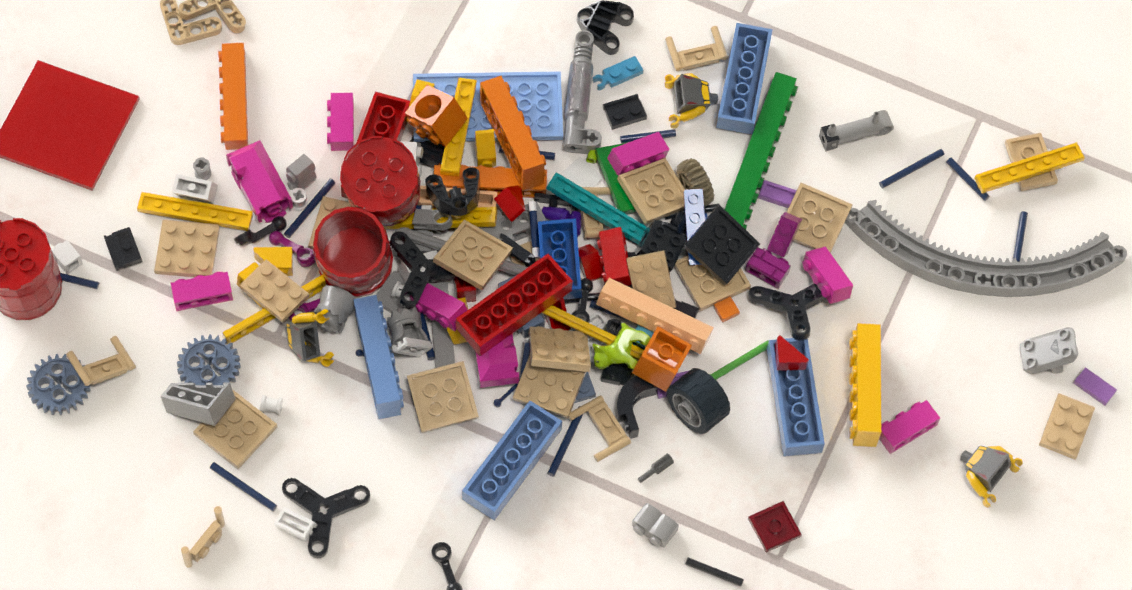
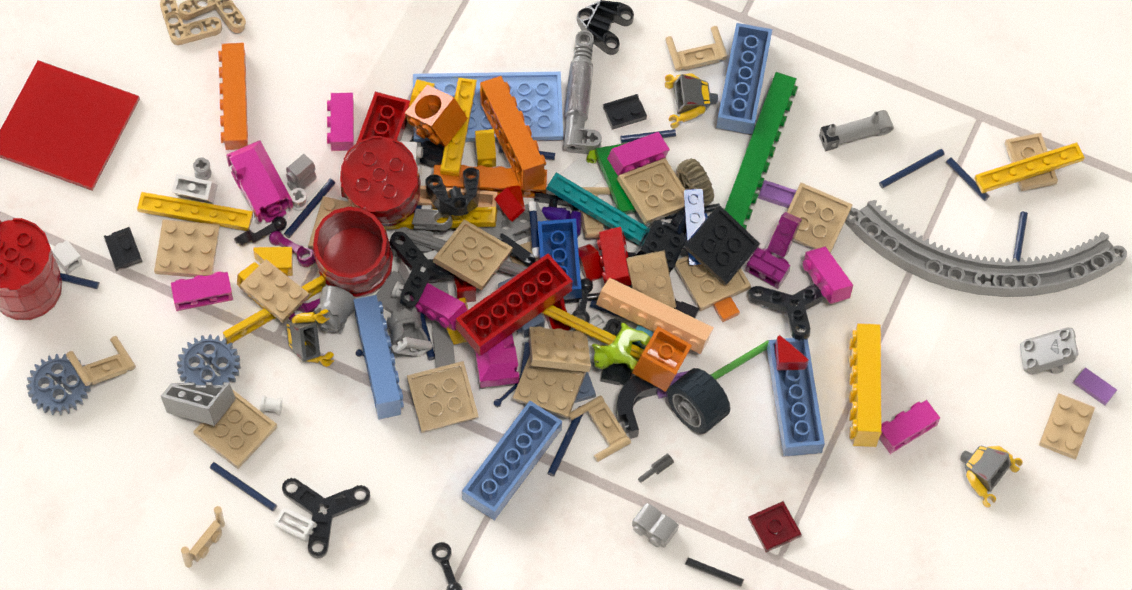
(619, 73): dark azure plate -> none

